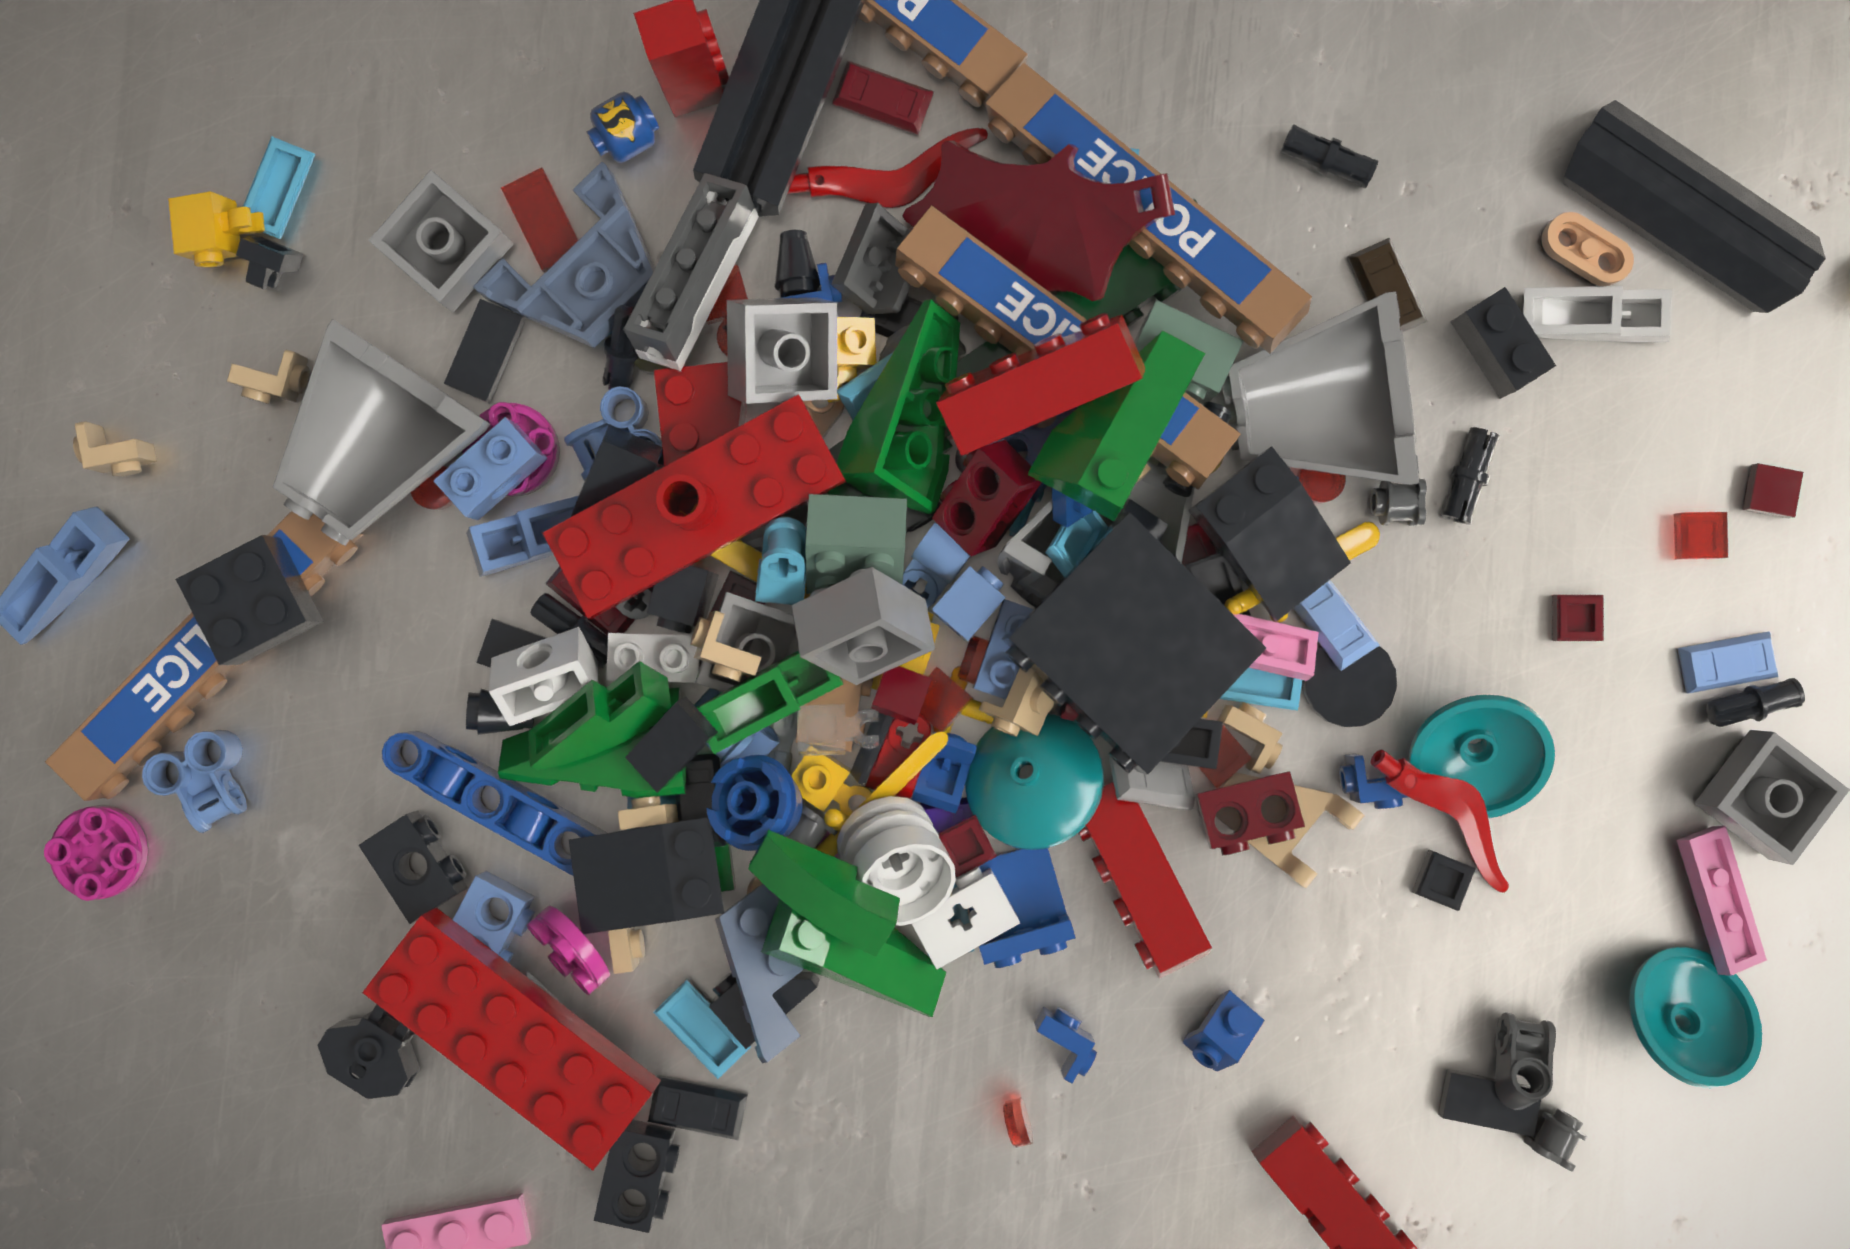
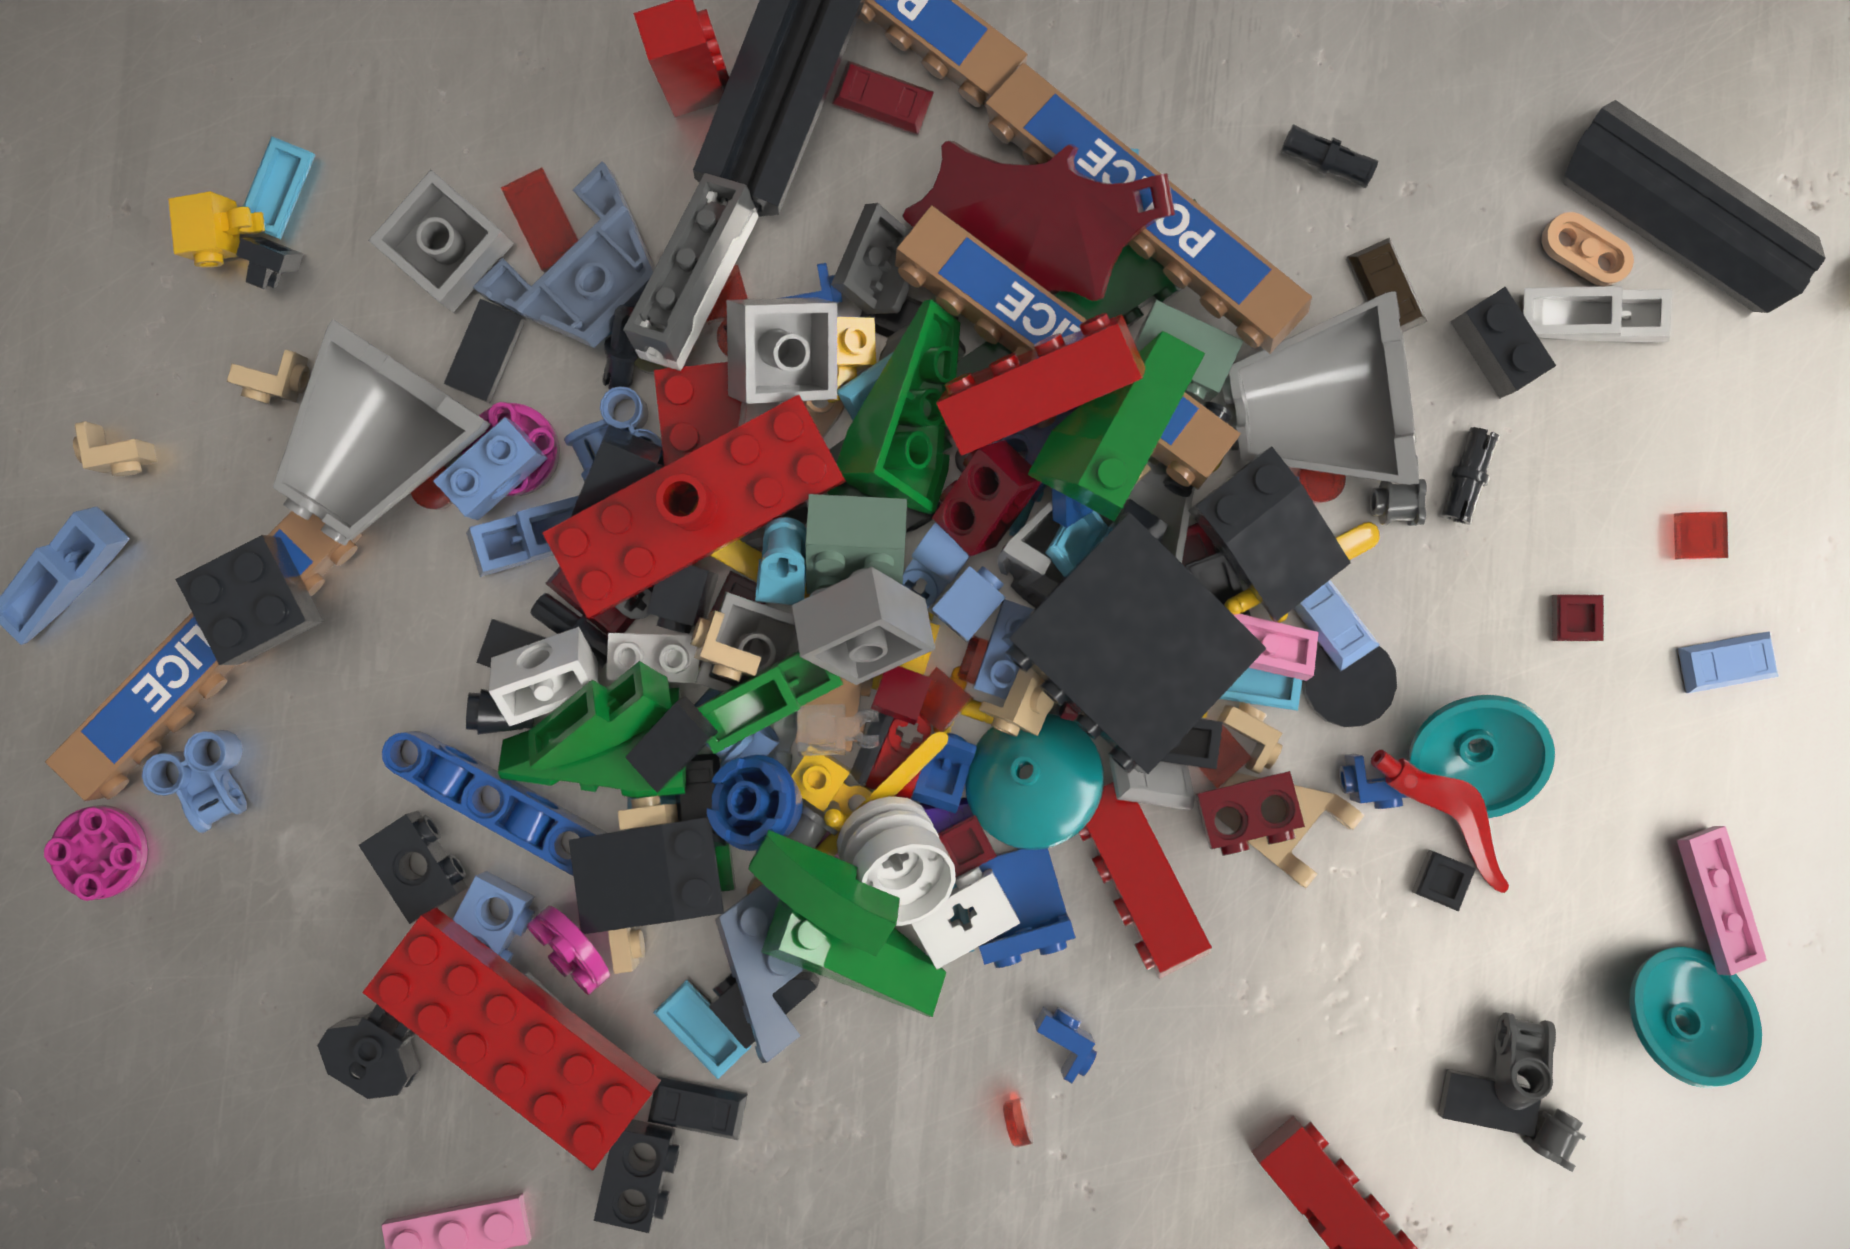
(622, 127): blue head -> none
(795, 265): black cone -> none
(887, 188): red piece -> none
(1224, 1033): blue bracket -> none
(1756, 703): black axle -> none
(1772, 796): light grey brick -> none
(1773, 490): dark red tile -> none

